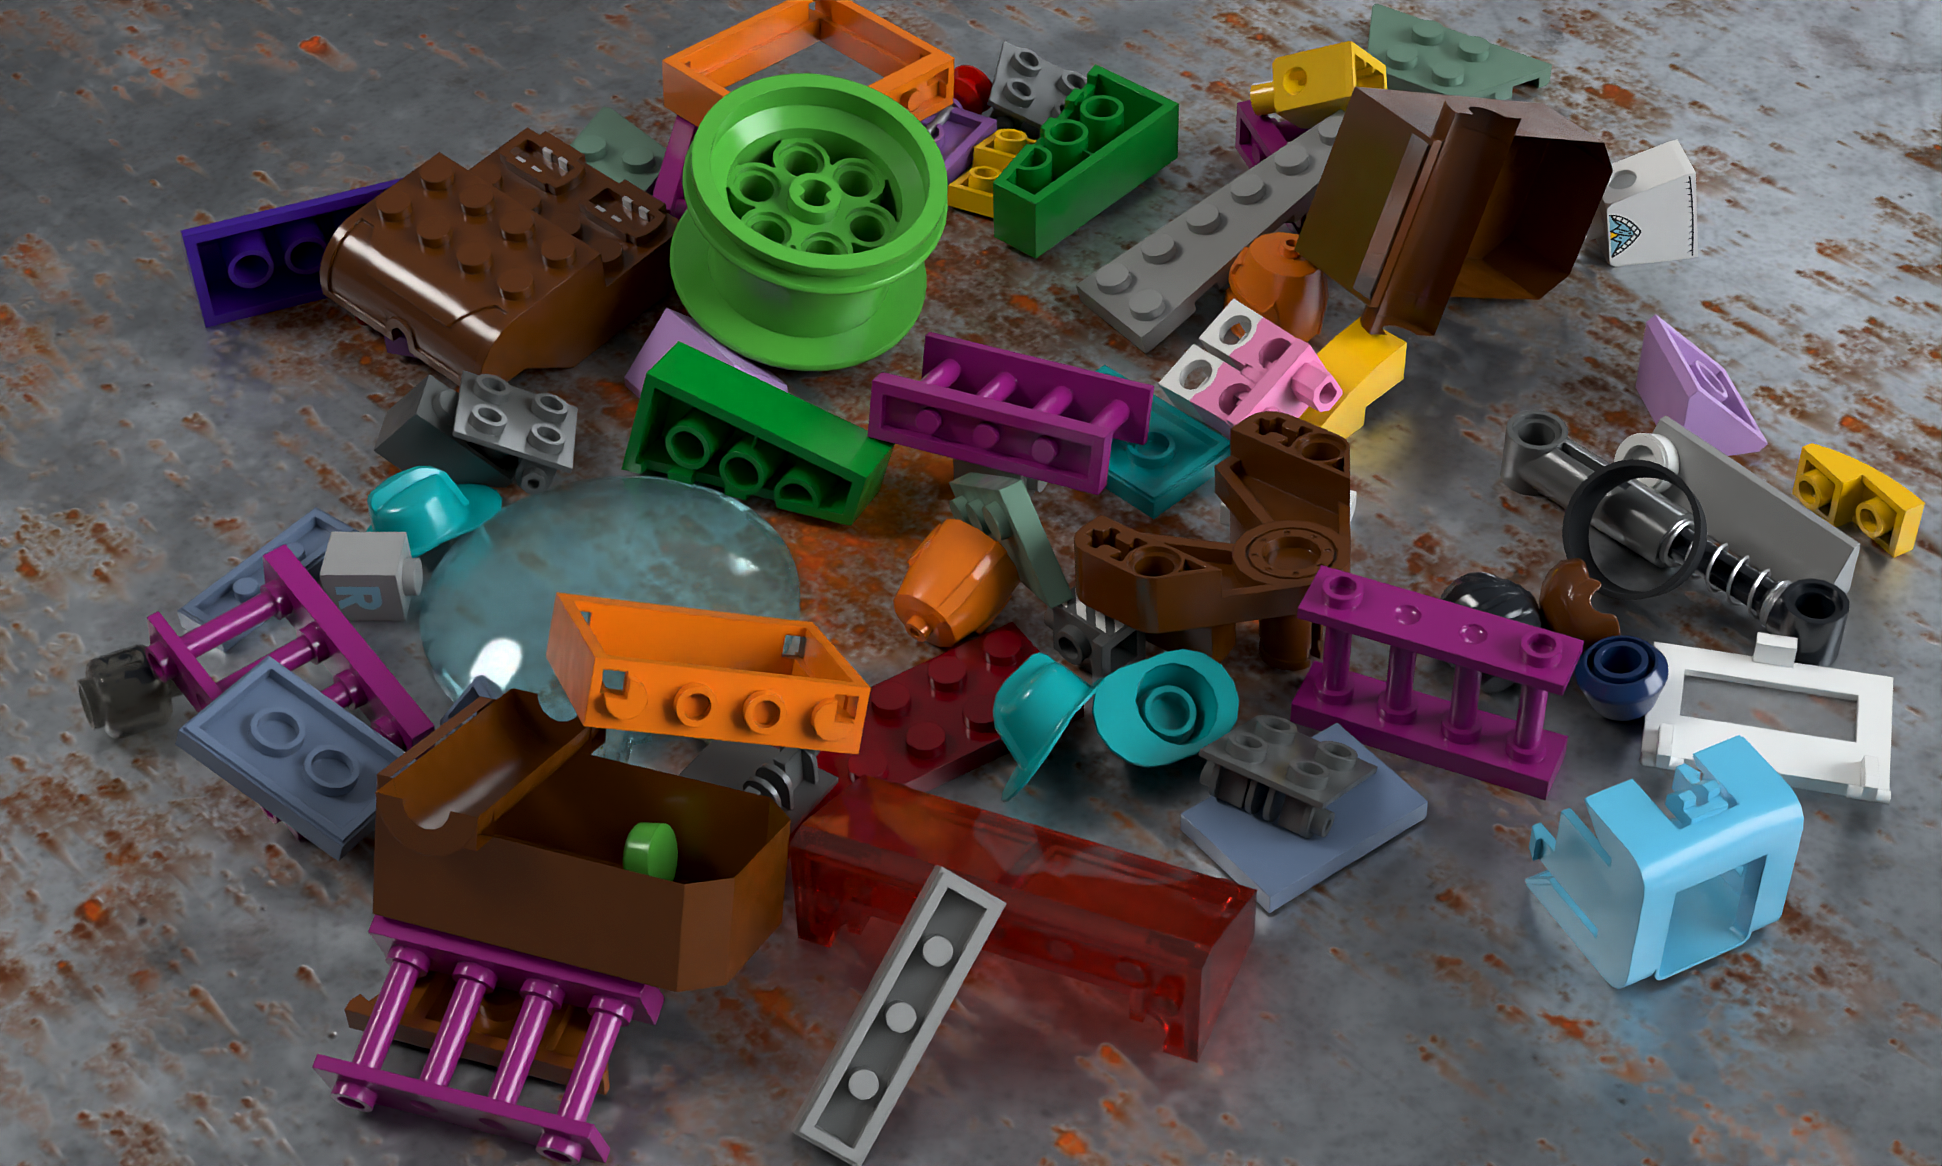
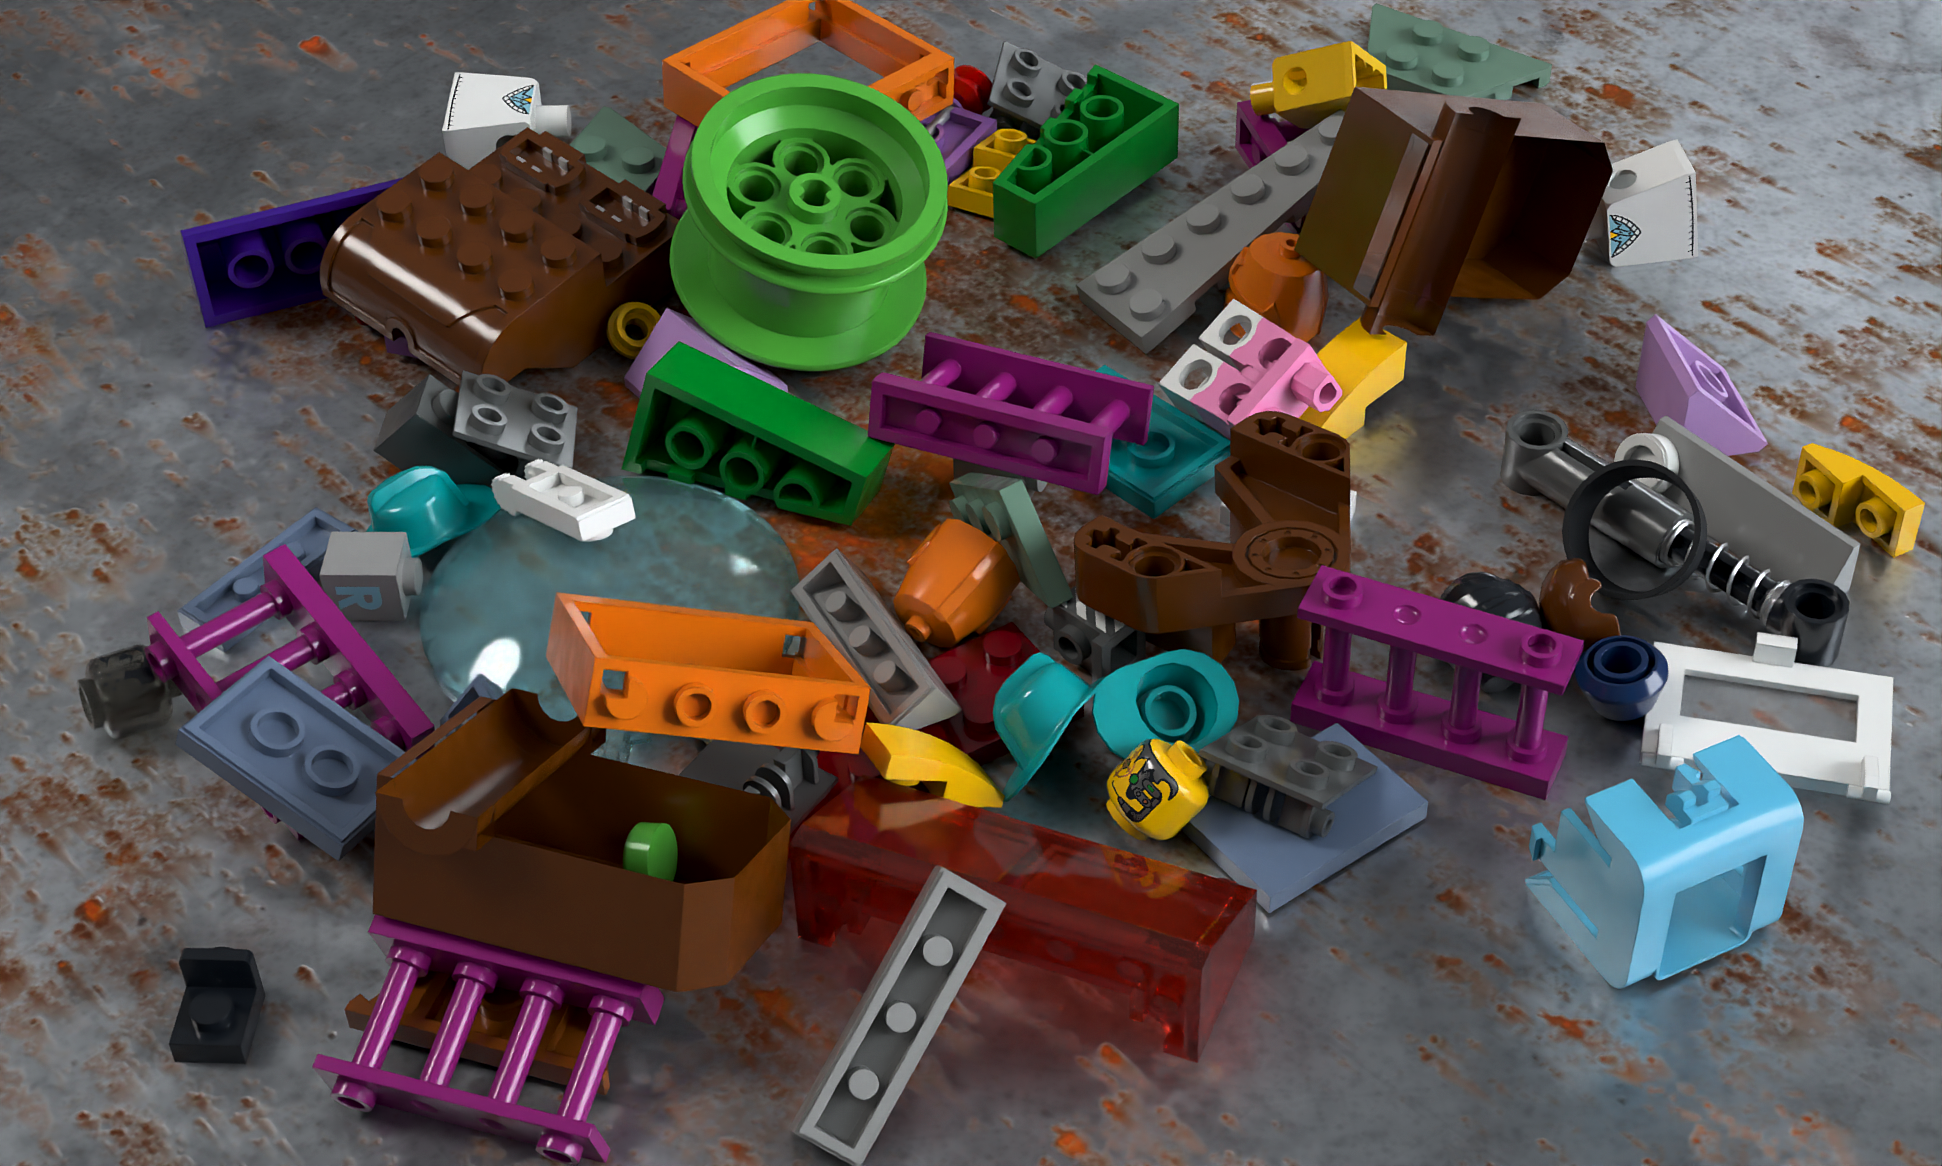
(218, 1006): none -> black bracket
(493, 109): none -> white torso
(564, 500): none -> white hinge
(627, 314): none -> yellow plate
(875, 644): none -> light grey slope
(913, 756): none -> yellow slope
(1157, 789): none -> yellow head

